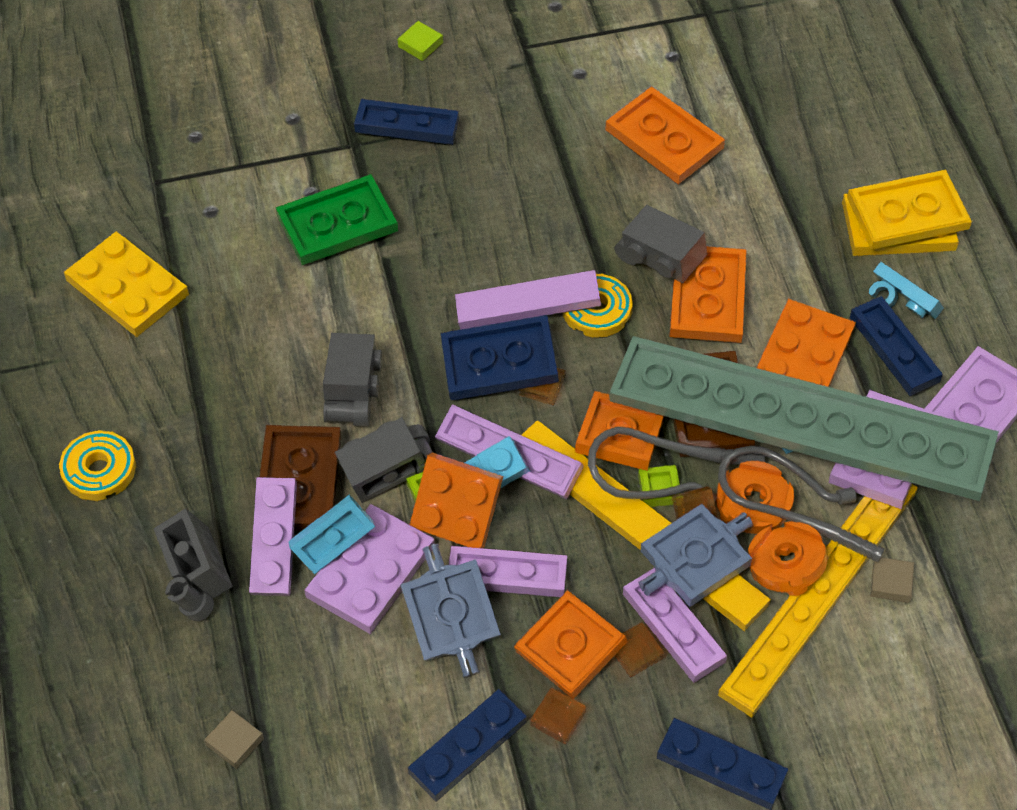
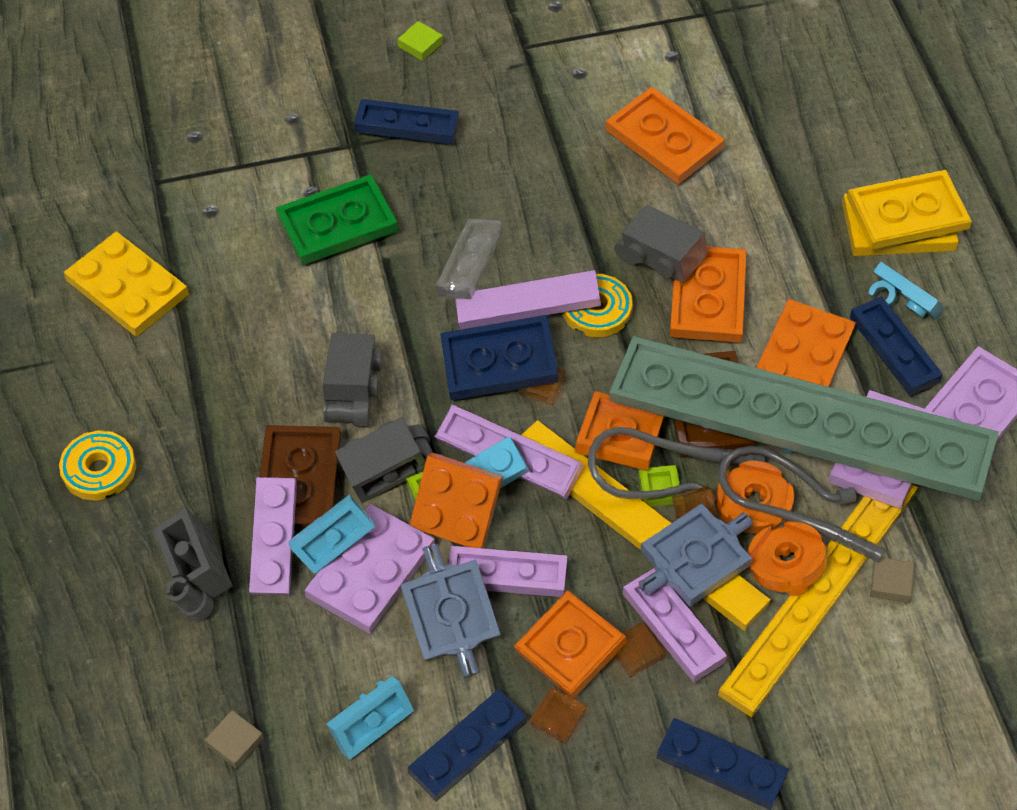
(370, 717): none -> medium azure plate
(469, 259): none -> clear plate

